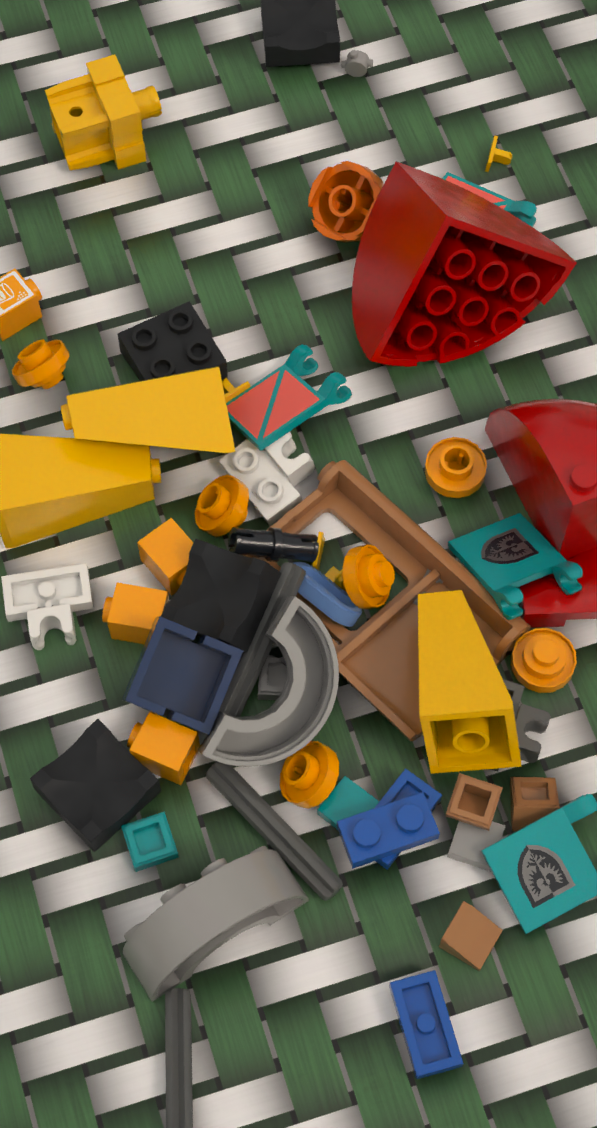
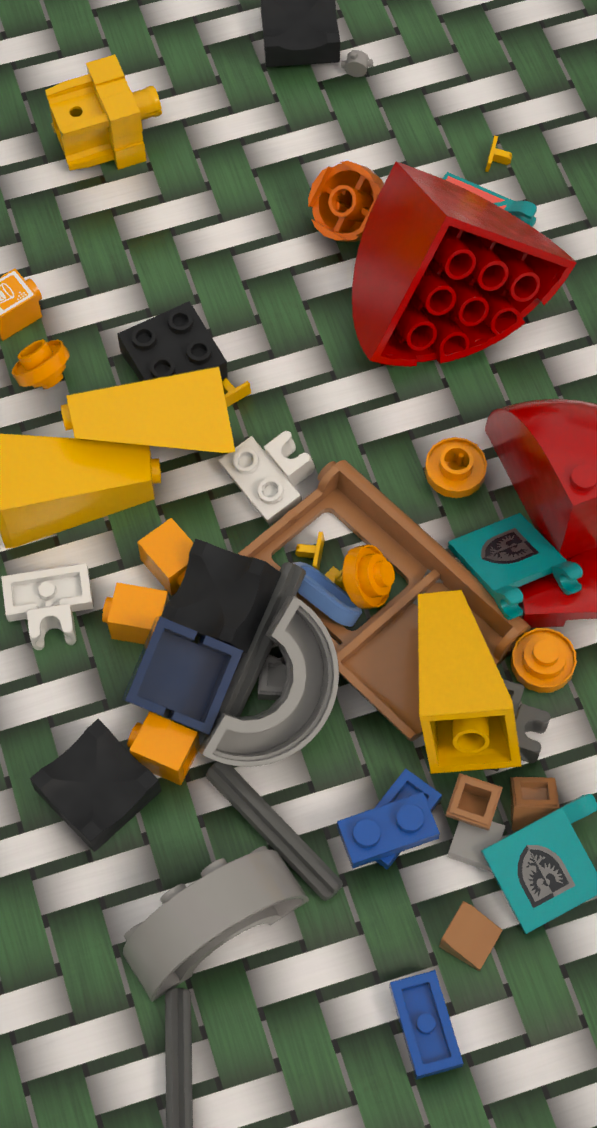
(150, 841): teal tile -> none
(222, 505): light orange plate -> none
(273, 544): black pin -> none
(284, 399): flag -> none
(309, 775): light orange plate -> none
(345, 801): teal tile -> none

